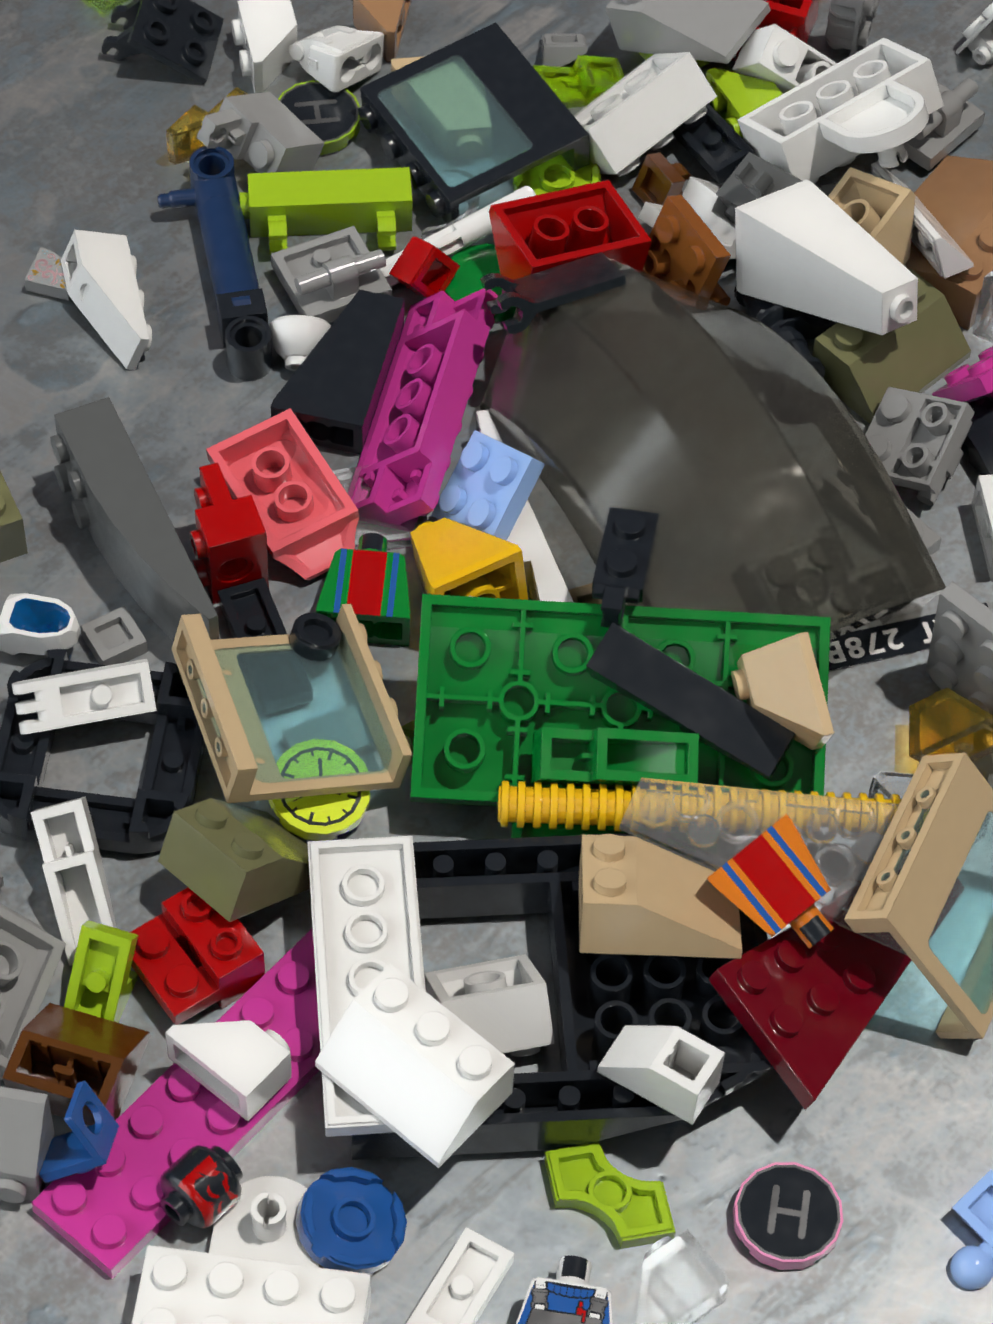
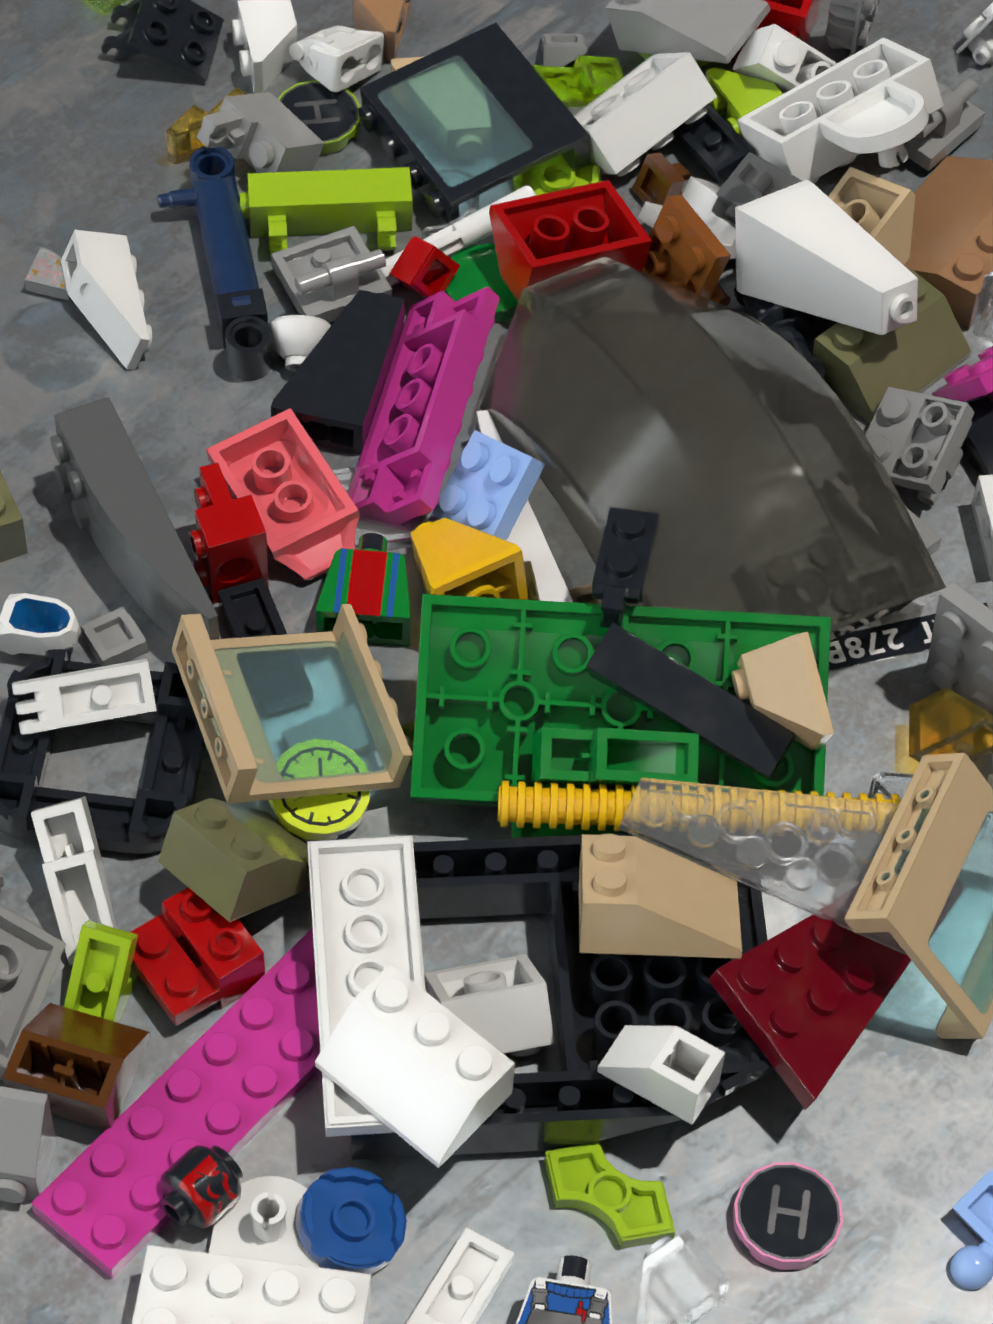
(83, 1146): blue bracket -> none
(232, 1061): white slope -> none
(315, 637): black tile -> none
(551, 288): black flag -> none
(777, 883): torso -> none
(930, 236): white slope -> none

